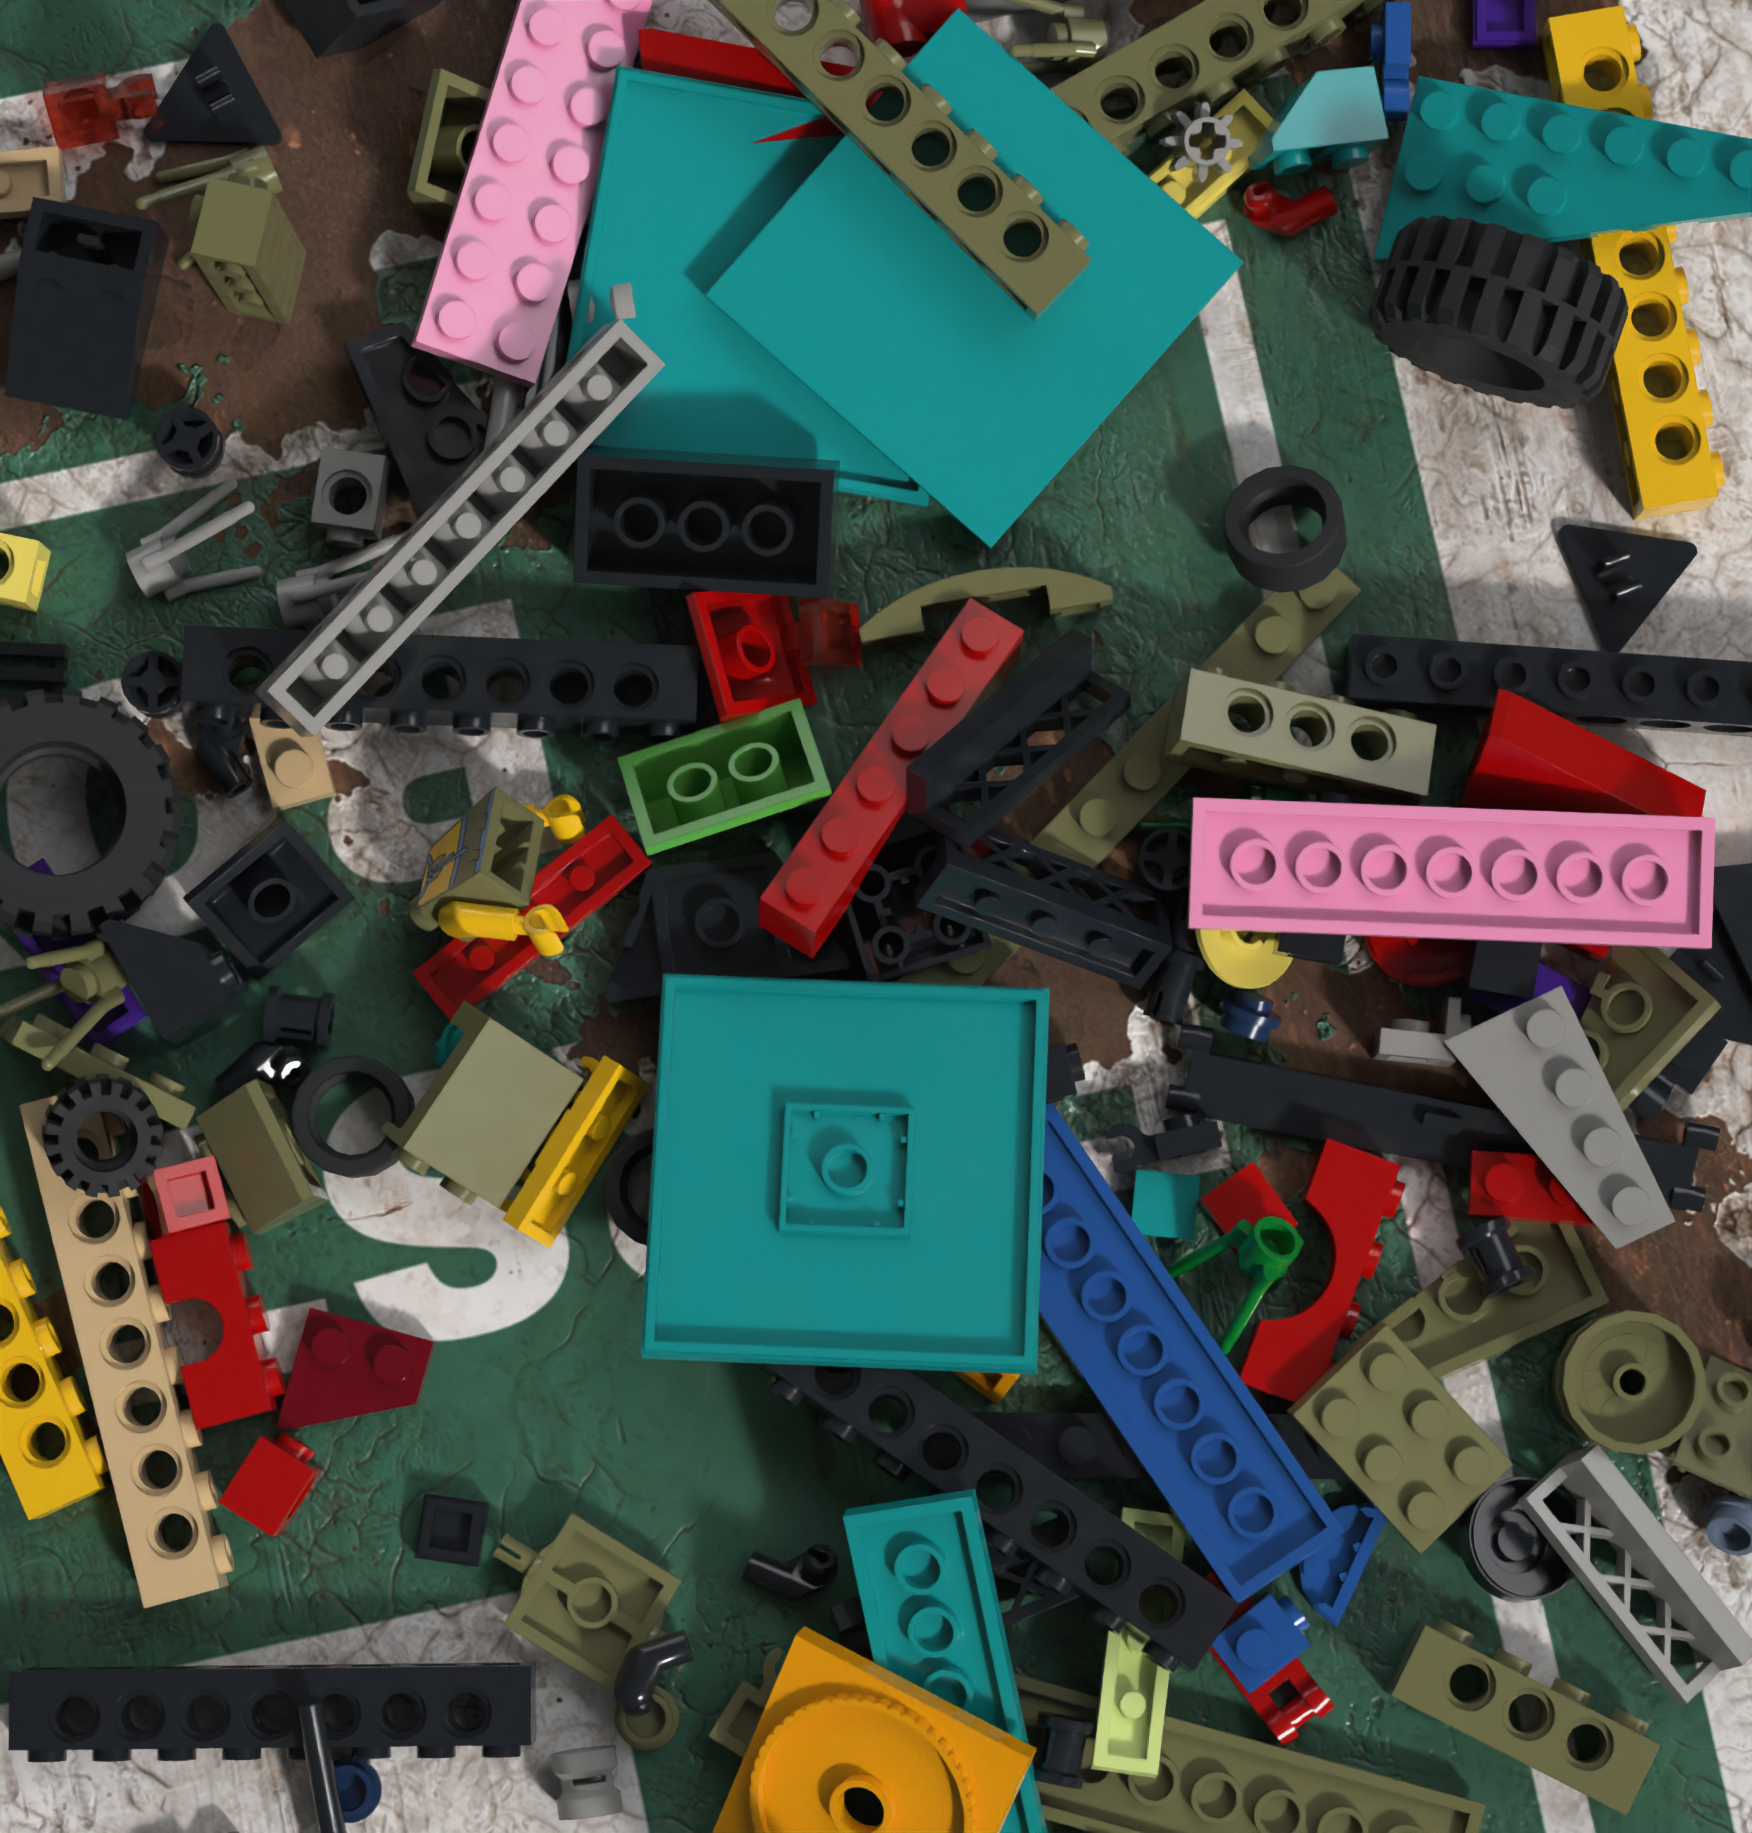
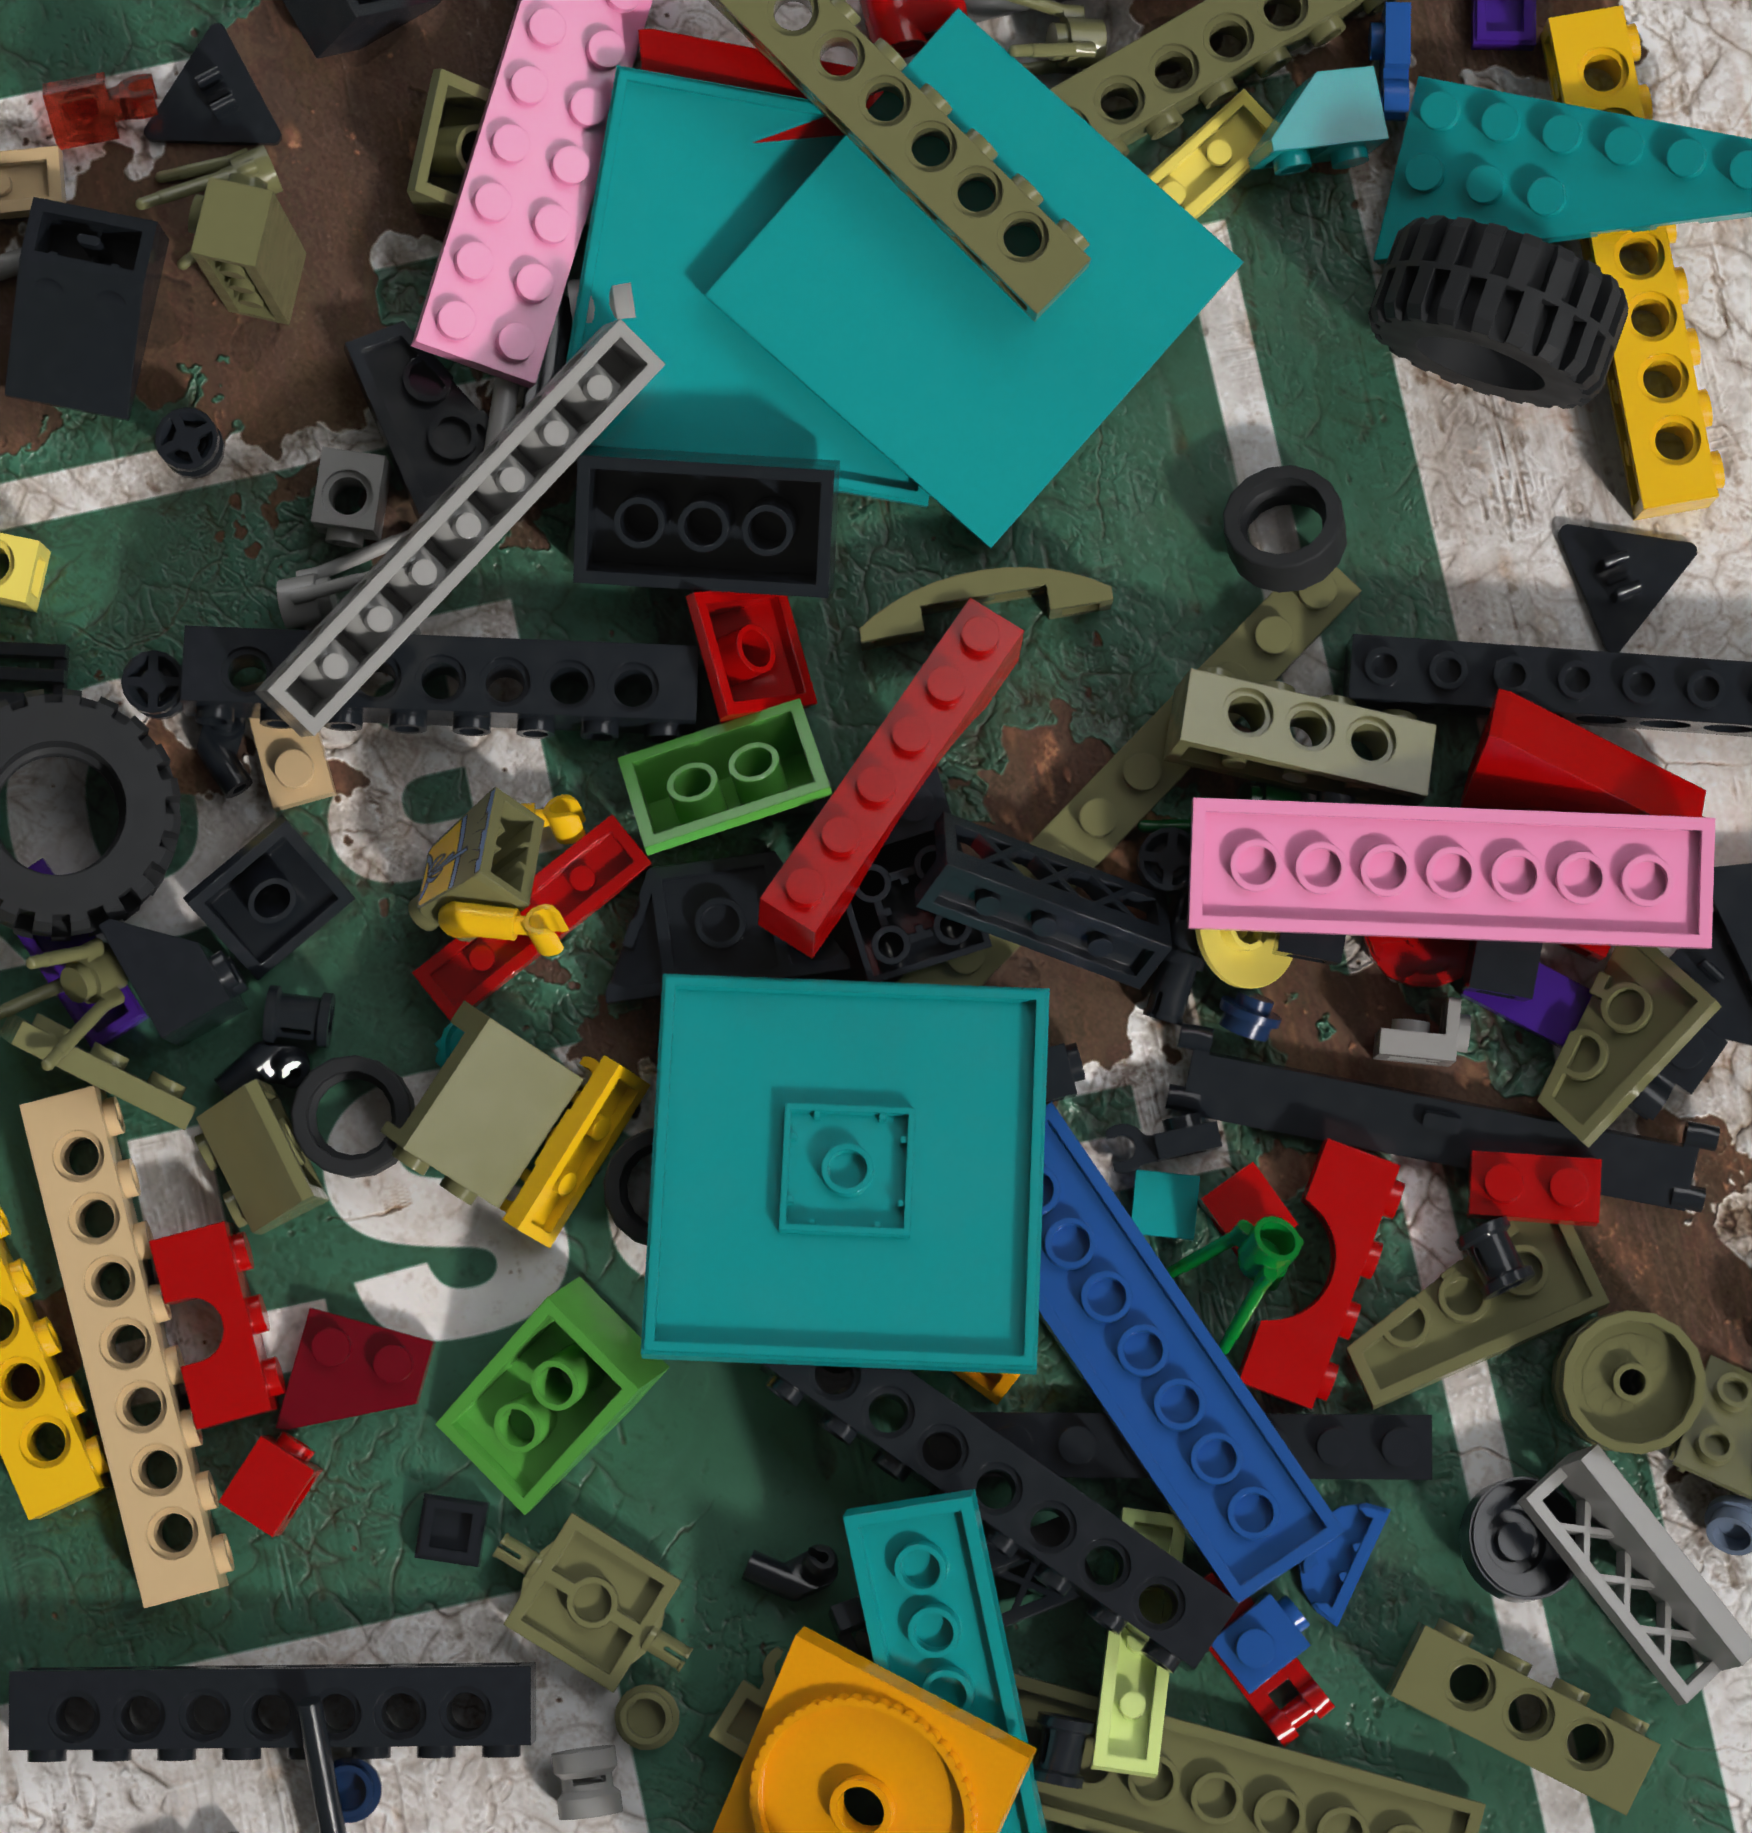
(109, 1174): black tyre -> none
(162, 557): light grey plant -> none
(183, 1197): brick -> none
(551, 1394): none -> bright green slope
(642, 1668): black arm -> none
(825, 633): clear red tile -> none
(991, 737): black fence -> none
(1210, 129): light grey gear -> none
(1283, 215): red arm -> none
(1400, 1437): olive plate -> none
(1560, 1102): light grey wing -> none

